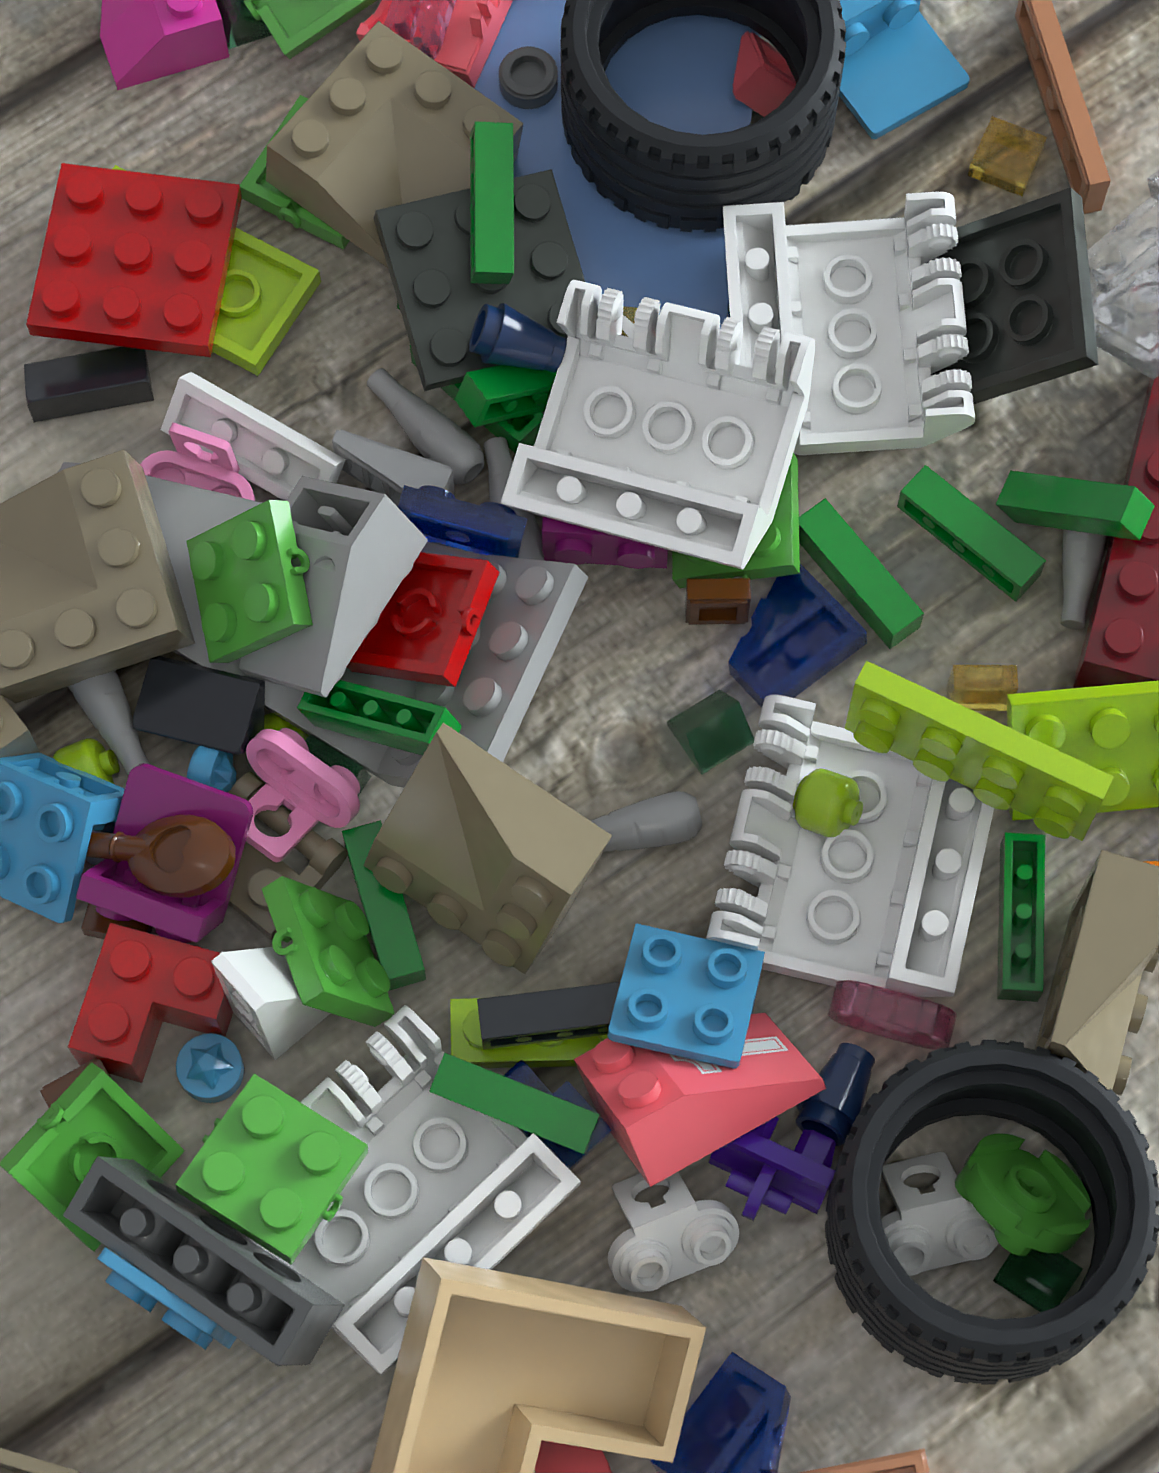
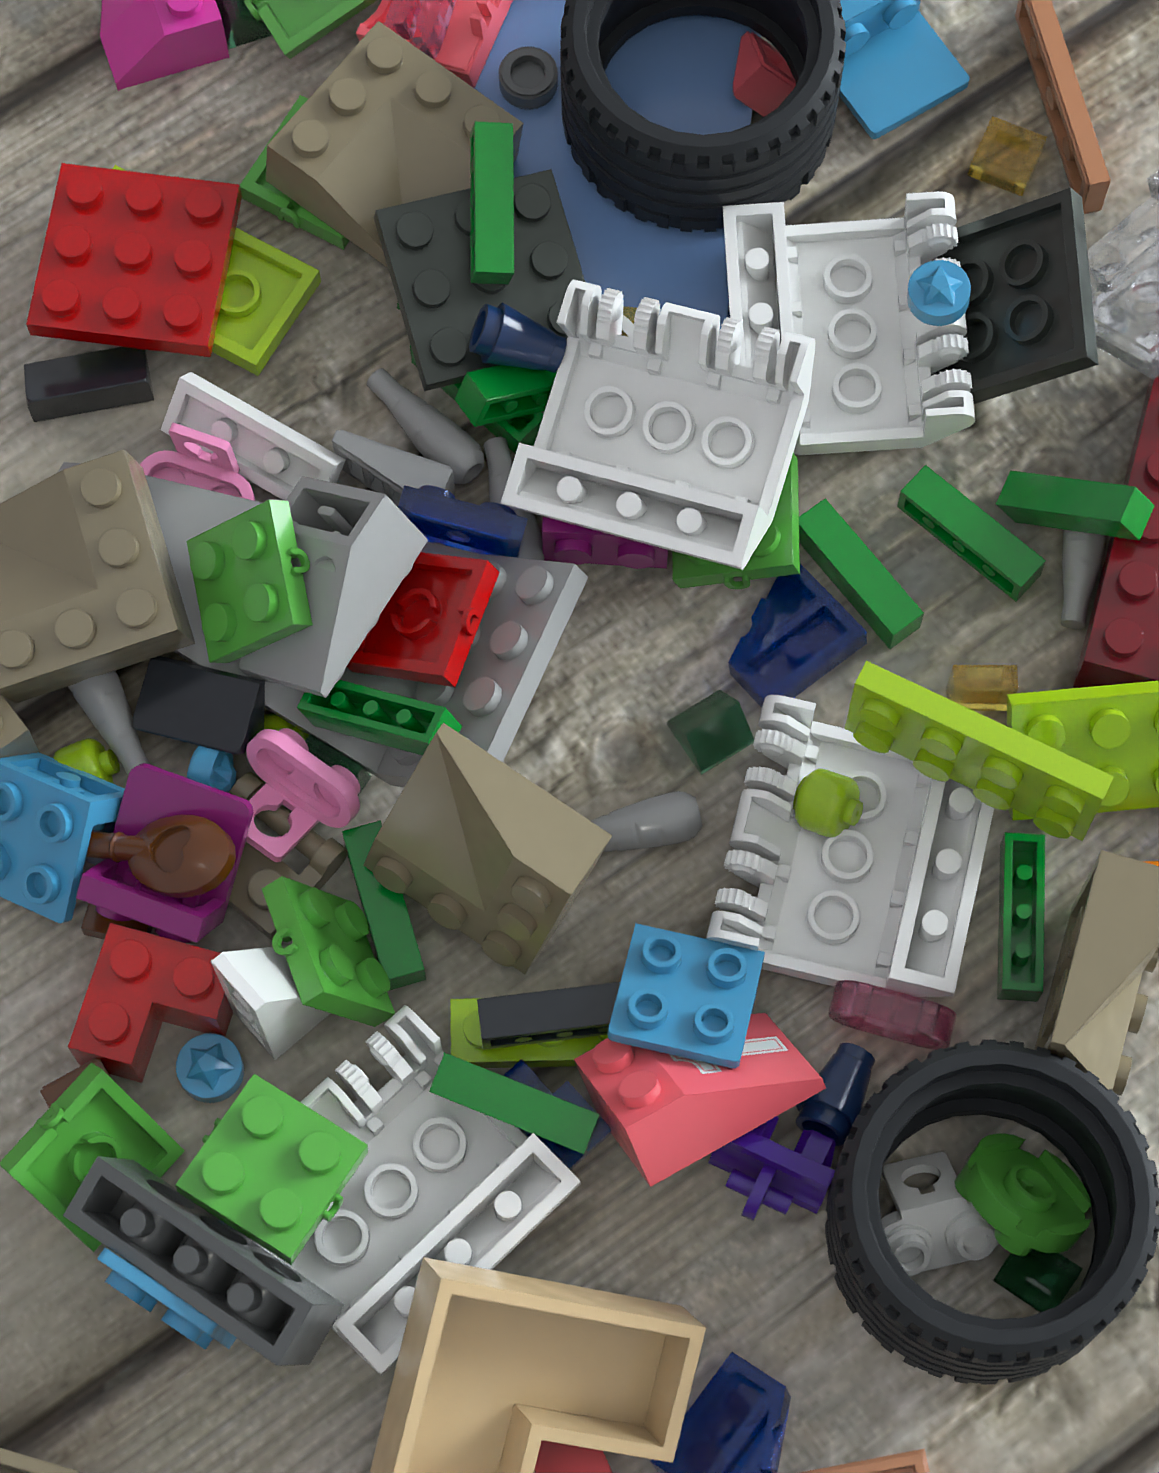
(669, 1238): white bracket -> none
(717, 601): reddish brown tile -> none
(938, 293): none -> dark azure tile

